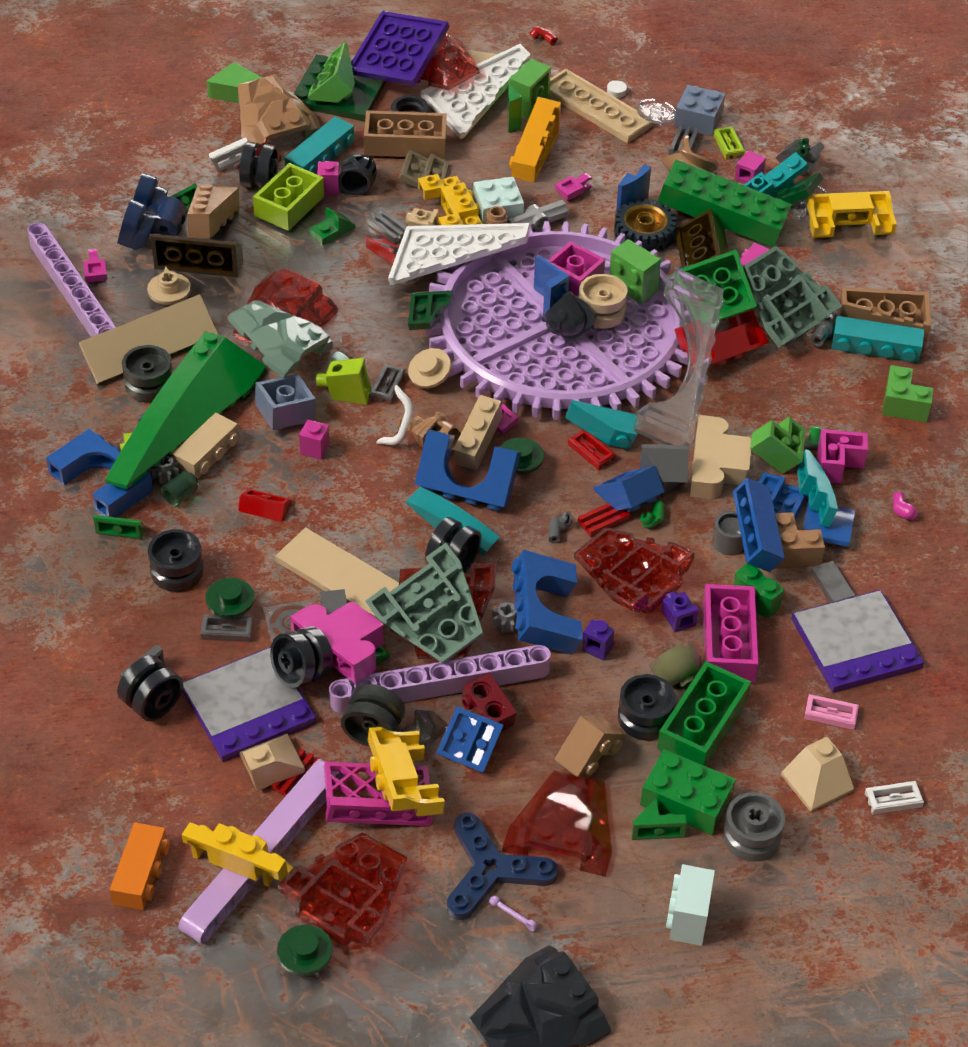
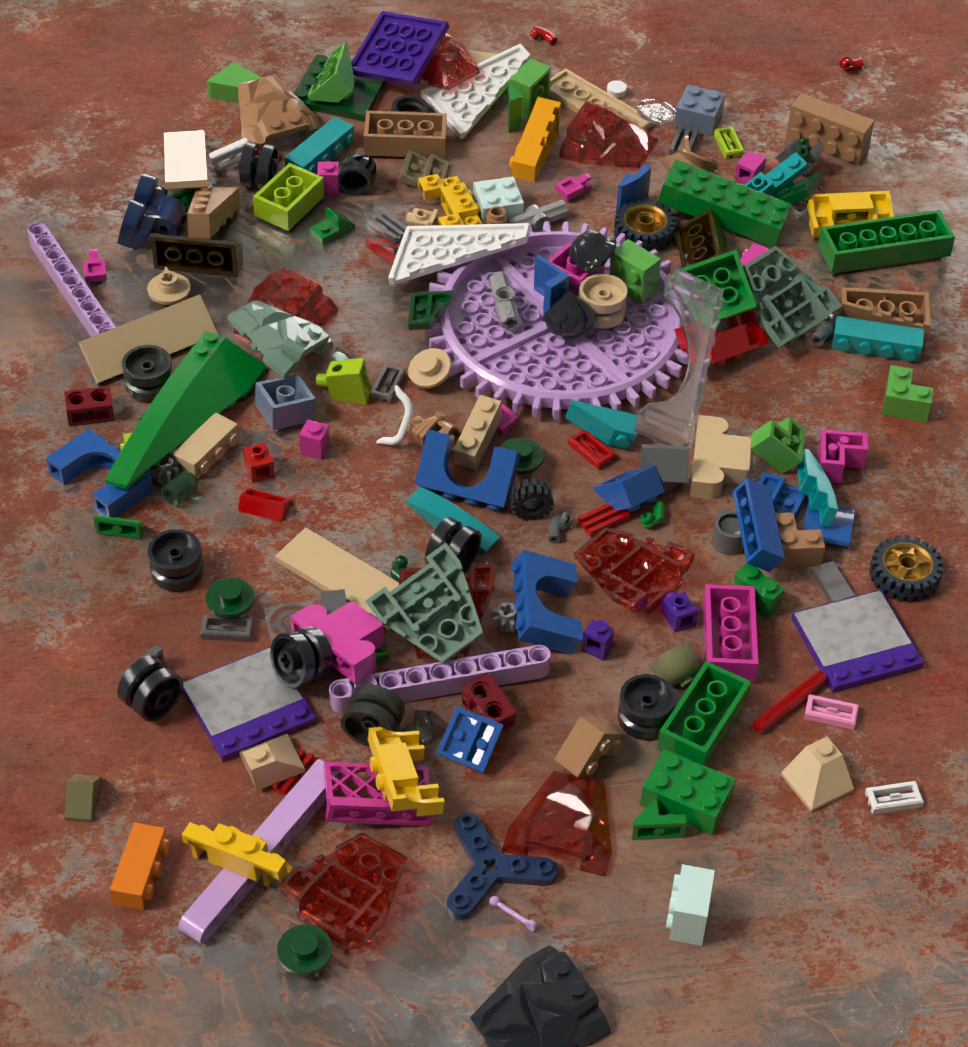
(81, 797): none -> olive slope
(89, 406): none -> dark red brick
(185, 160): none -> tile
(258, 462): none -> red brick
(399, 563): none -> dark green arm
(504, 301): none -> light grey piece
(531, 490): none -> black tyre
(591, 250): none -> black hair
(606, 135): none -> clear red wedge
(753, 826): dark grey wheel -> none
(789, 702): none -> red axle
(813, 438): green arm -> none
(839, 130): none -> medium nougat brick
(848, 64): none -> red arm
(885, 241): none -> green brick
(902, 508): dark pink arm -> none
(906, 568): none -> black wheel

